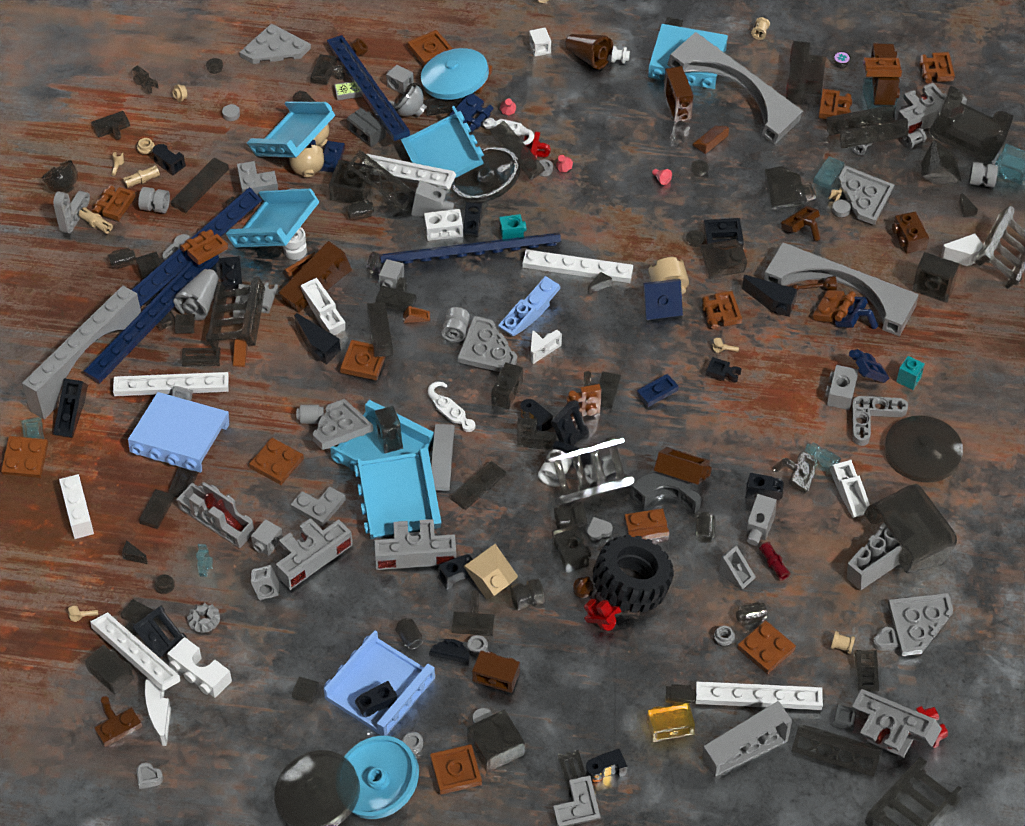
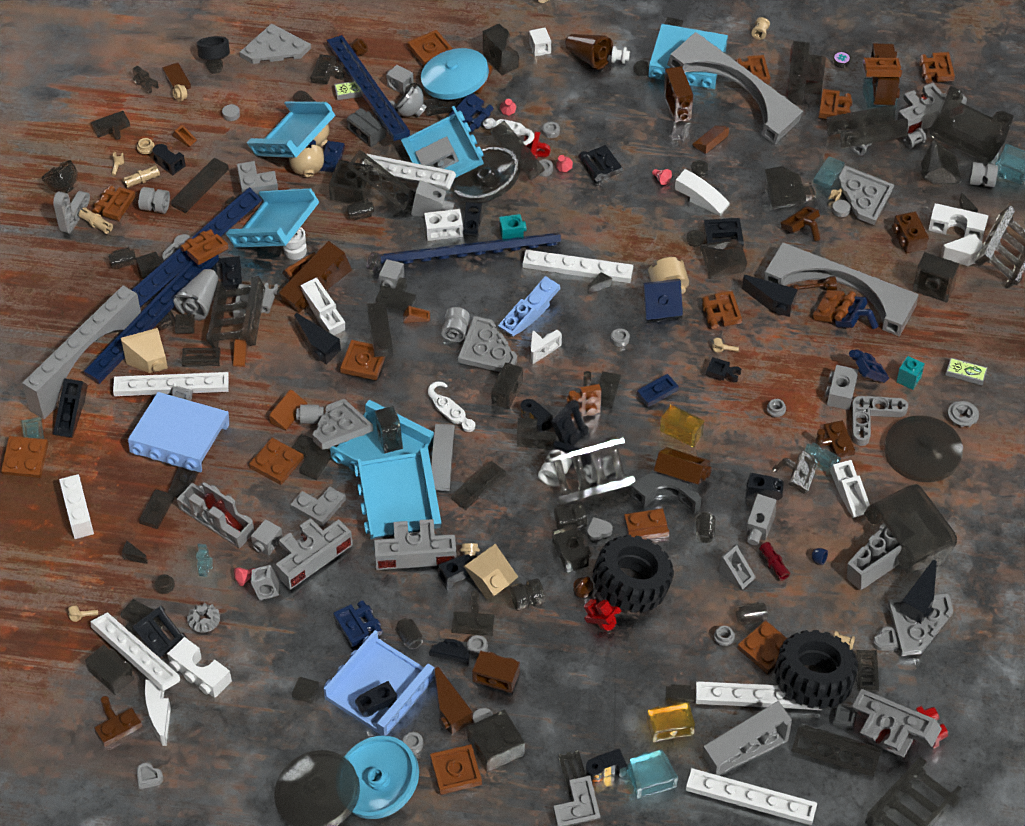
(145, 351): none -> tan slope
(176, 75): none -> reddish brown tile
(184, 136): none -> dark orange piece
(213, 47): none -> black tyre
(242, 575): none -> coral rock
(285, 412): none -> dark orange slope
(315, 457): none -> clear smoke plate
(352, 625): none -> dark blue plate
(438, 154): none -> light grey brick
(452, 708): none -> reddish brown slope
(470, 548): none -> tan plate
(497, 49): none -> clear smoke slope
(551, 130): none -> light grey tile
(605, 161): none -> black plate
(620, 337): none -> light grey tile
(641, 68): none -> clear smoke plate
(651, 773): none -> clear light blue torso
(682, 426): none -> clear yellow brick
(701, 192): none -> white slope
(751, 796): none -> white plate
(757, 66): none -> dark orange plate
(776, 408): none -> light grey plate
(809, 686): none -> black tyre
(819, 555): none -> dark blue hinge
(836, 437): none -> reddish brown plate
(920, 598): none -> black slope
(946, 217): none -> white arch
(960, 408): none -> light grey gear
(966, 371): none -> tile

